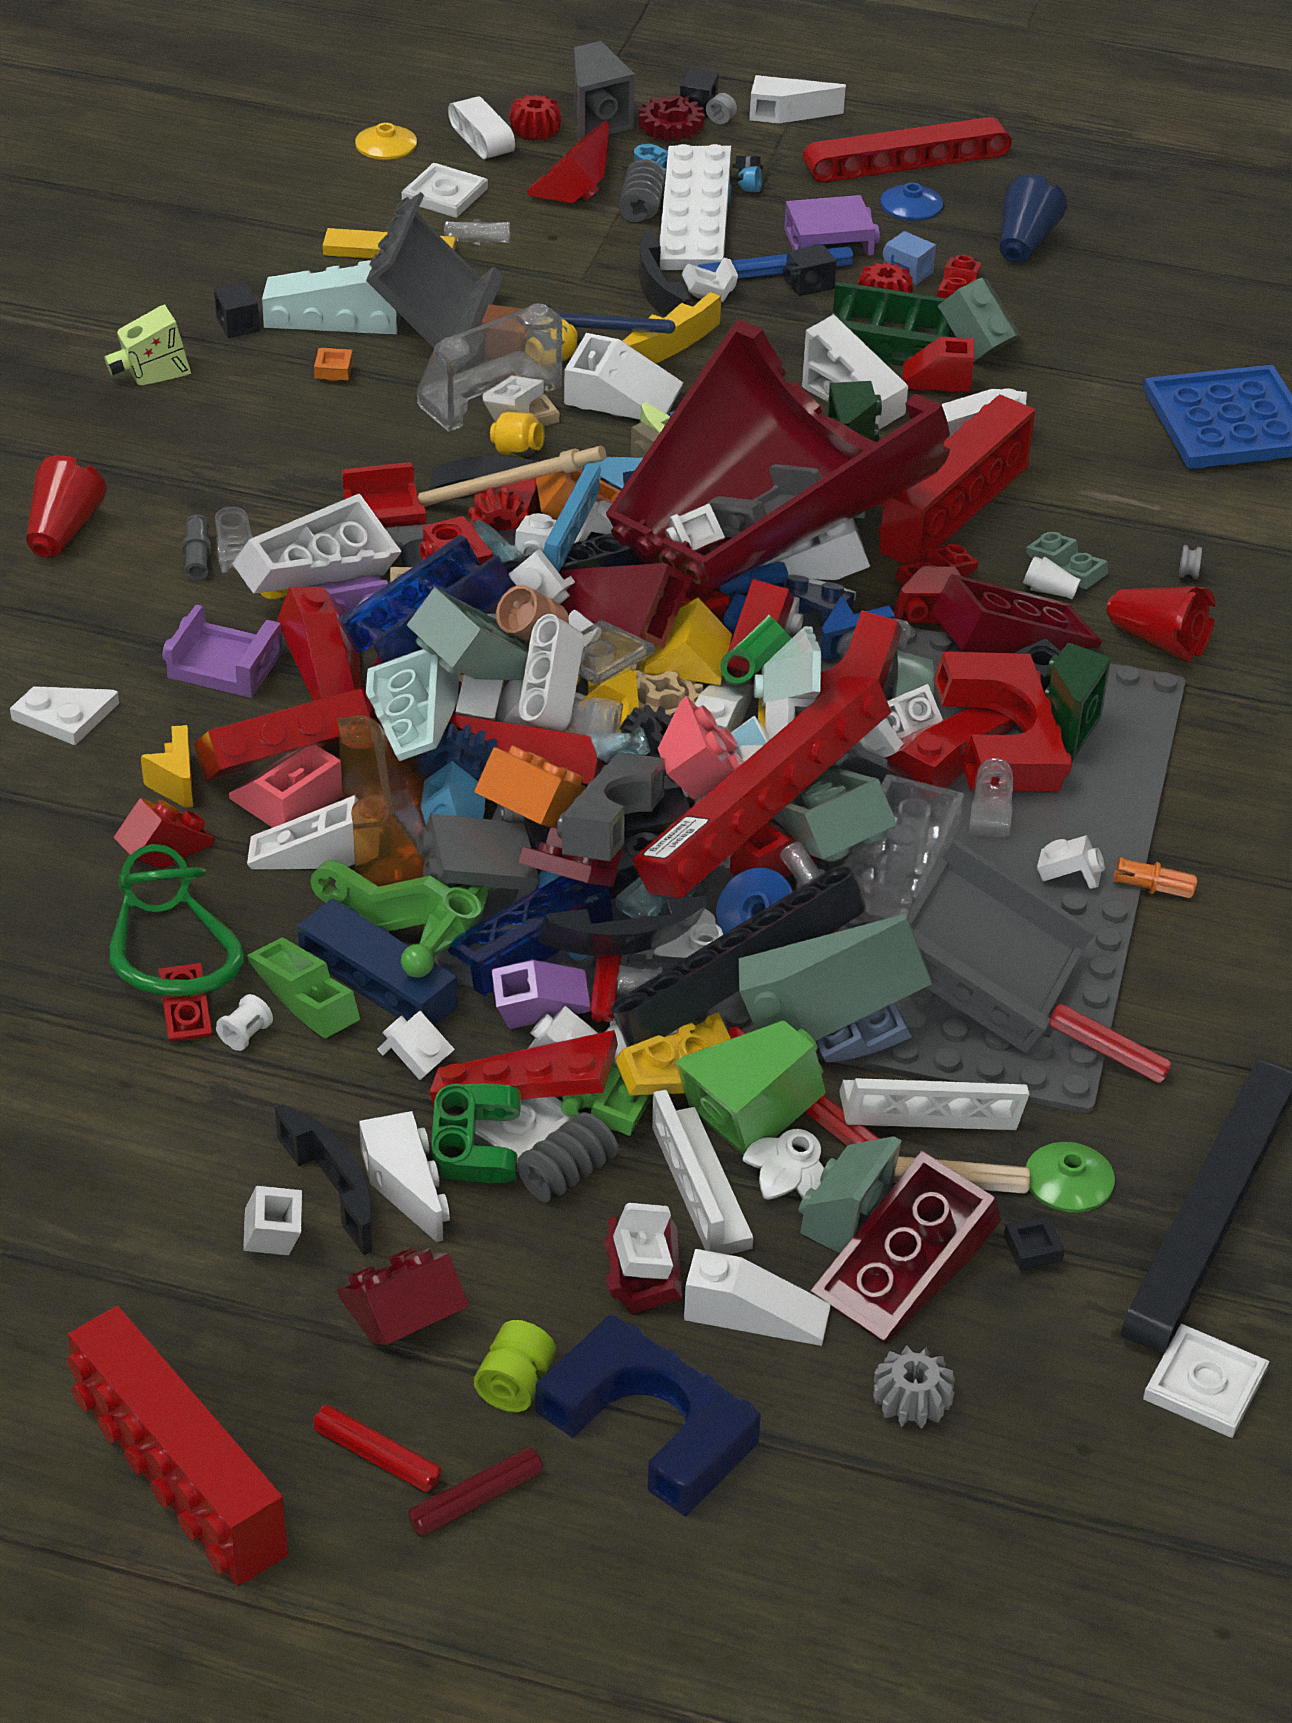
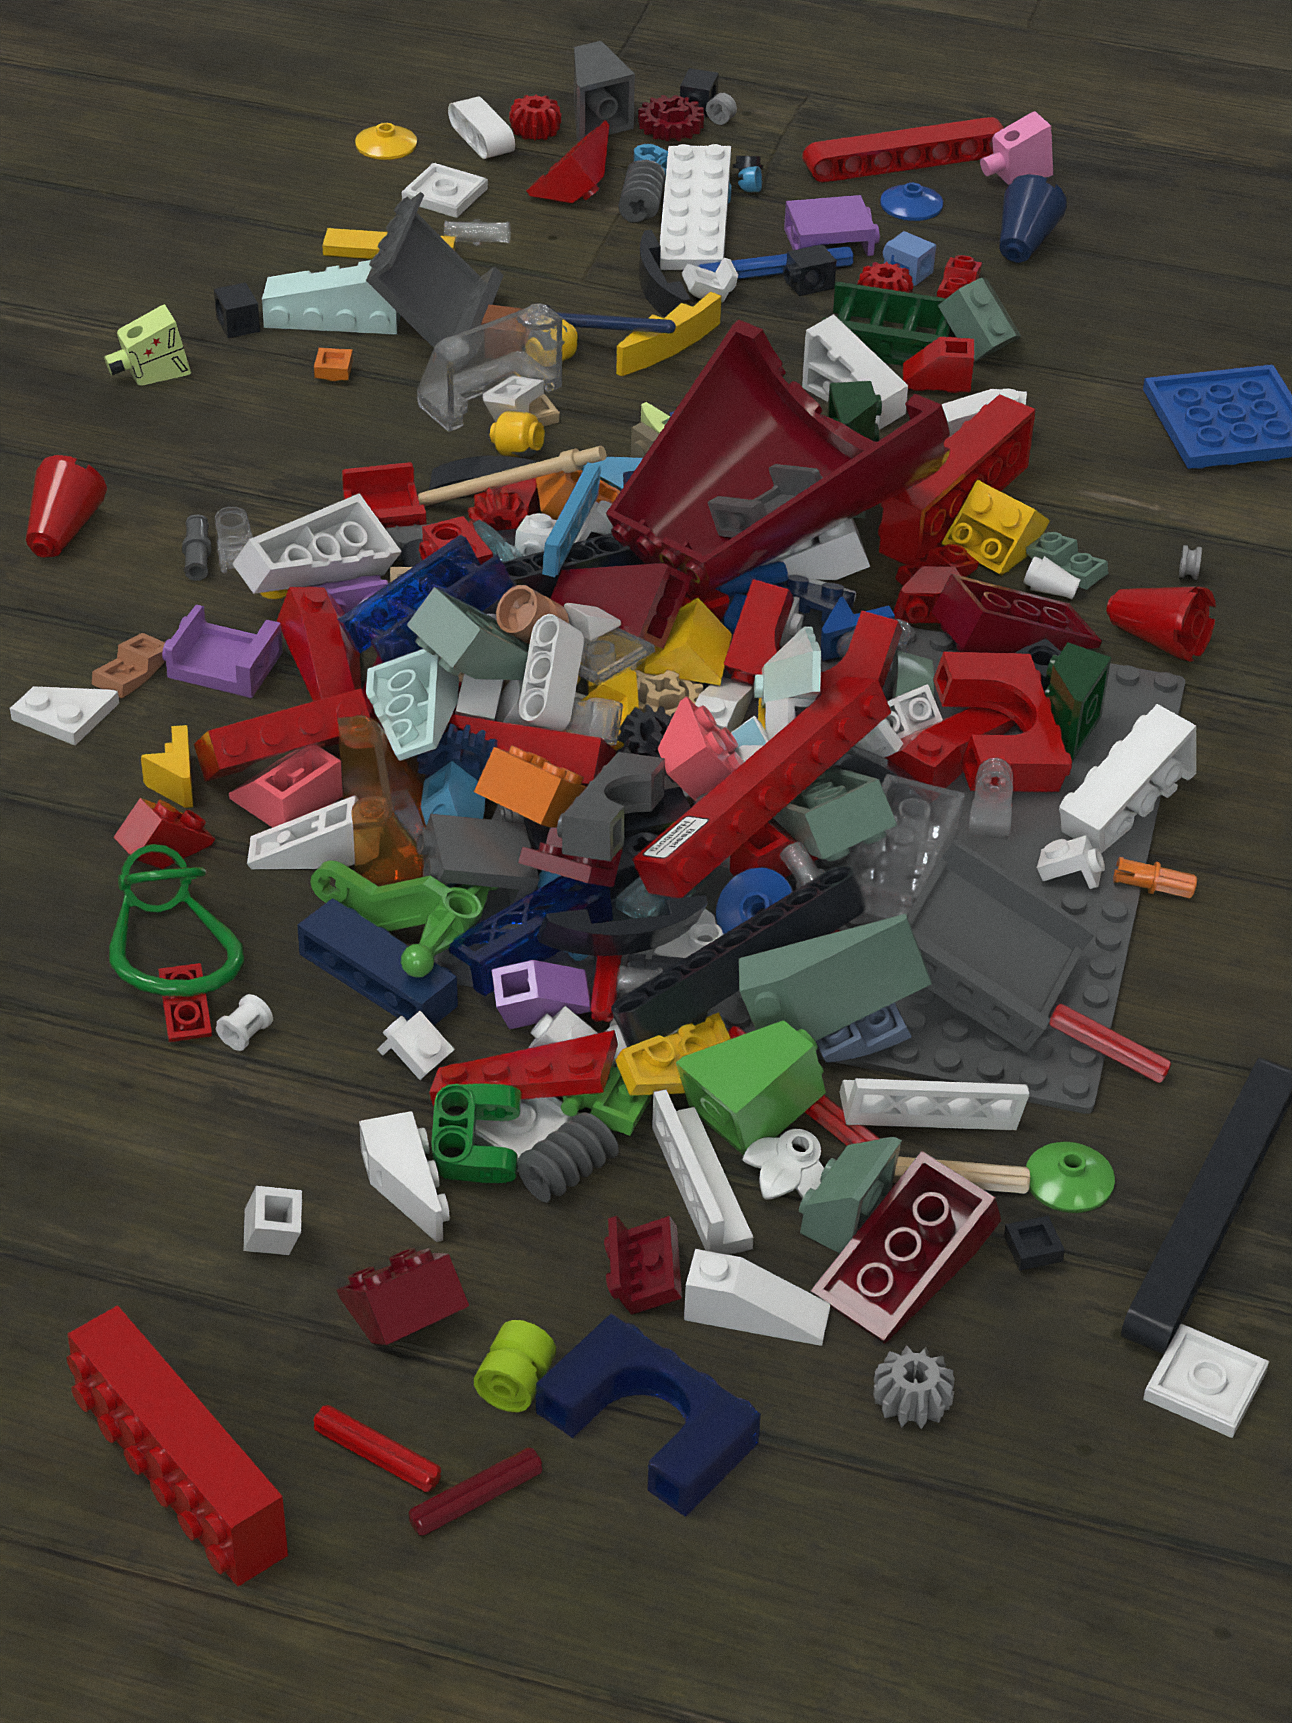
(134, 665): none -> nougat slope
(305, 987): bright green slope -> none
(310, 1140): black slope -> none
(542, 577): white bracket -> none
(591, 620): none -> white slope
(609, 744): clear light blue slope -> none
(616, 379): white slope -> none
(642, 1241): white bracket -> none
(696, 527): white bracket -> none
(756, 649): green piece -> none
(794, 99): white slope -> none
(995, 528): none -> yellow slope
(1021, 150): none -> bright pink torso
(1131, 778): none -> white wedge

